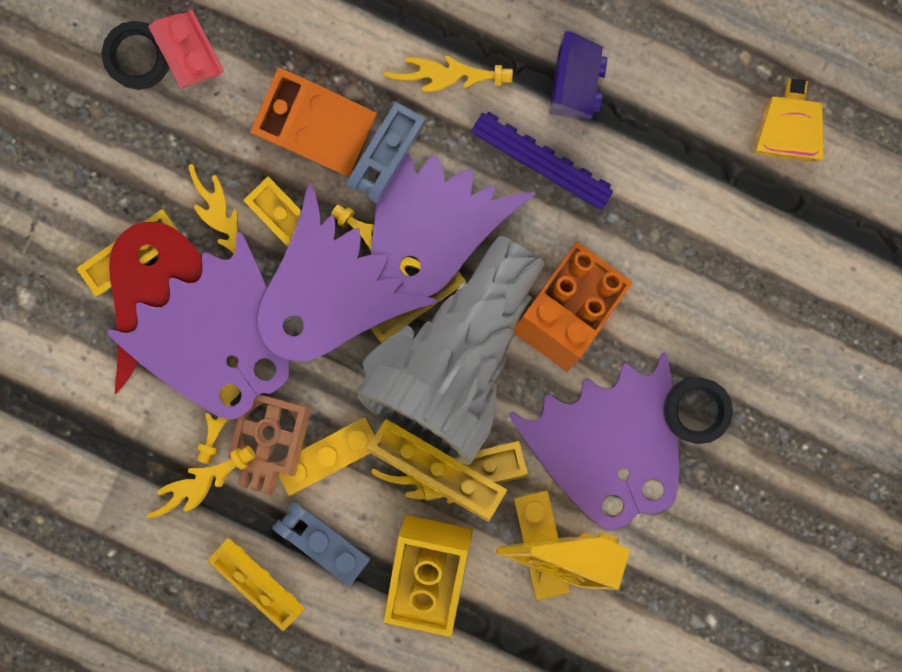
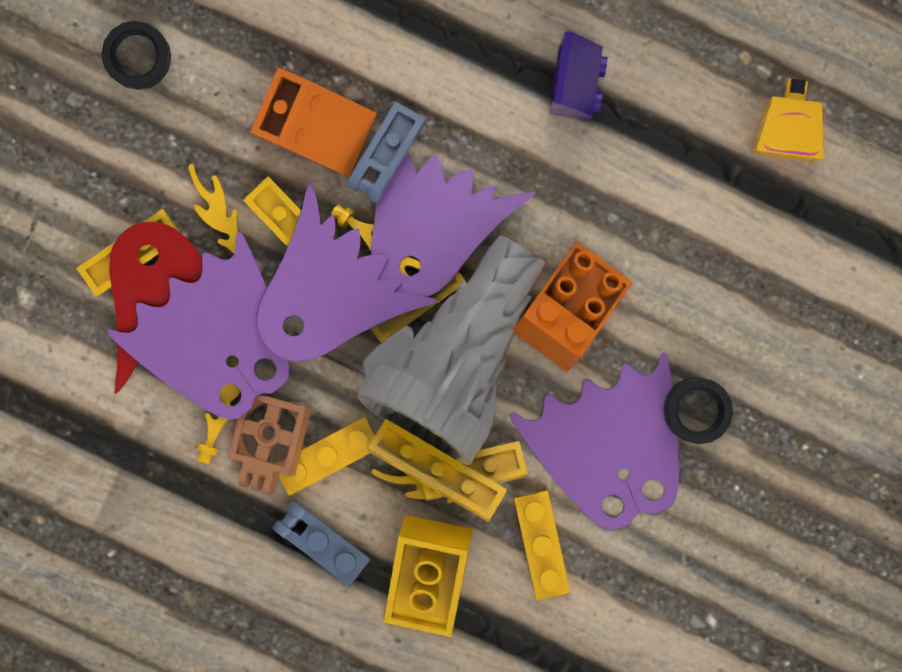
(186, 48): coral plate -> none
(197, 488): yellow piece -> none
(256, 584): yellow plate -> none
(446, 77): yellow piece -> none
(542, 160): dark purple piece -> none
(580, 560): yellow slope -> none

